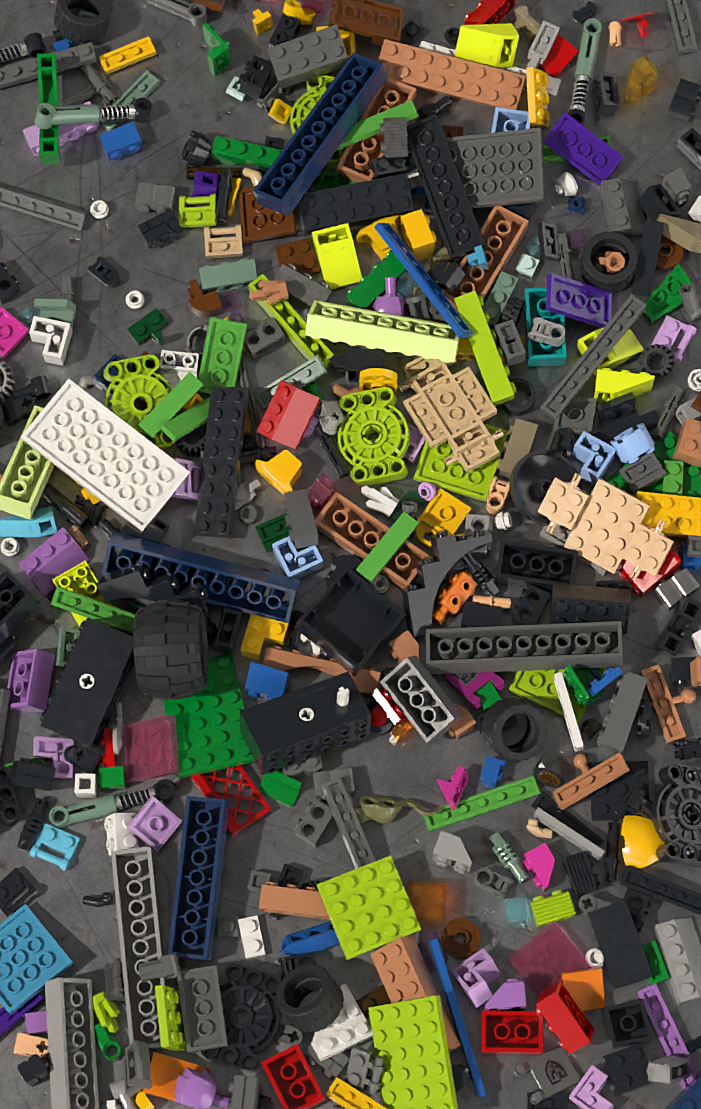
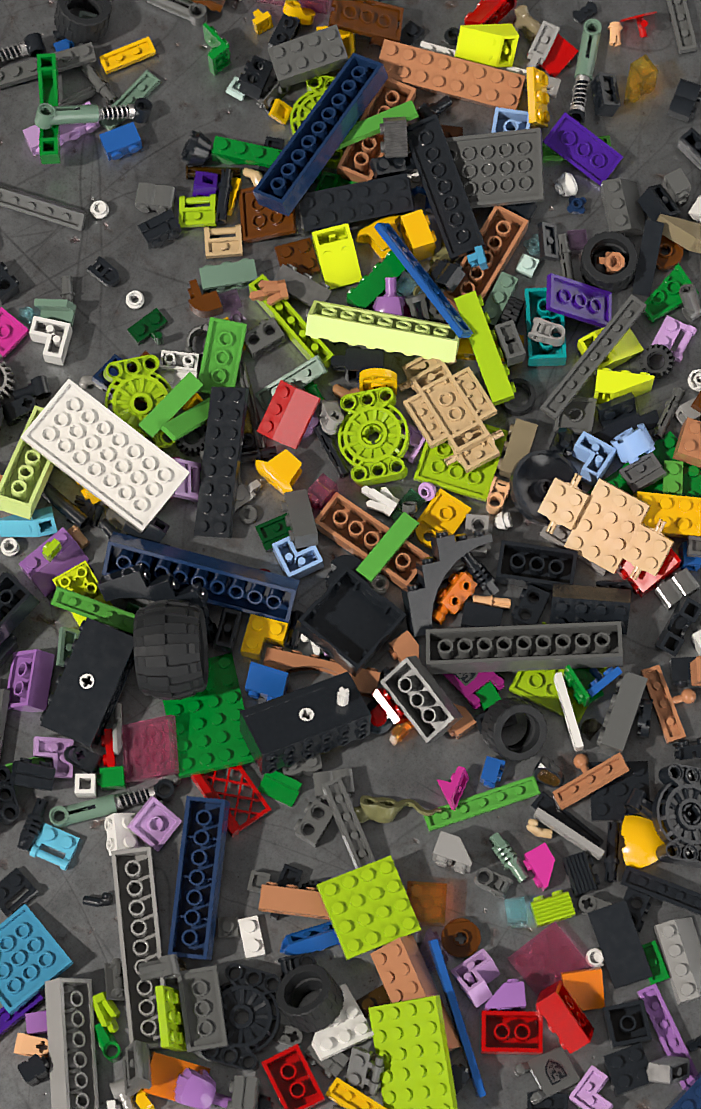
(51, 549): none -> lime plate

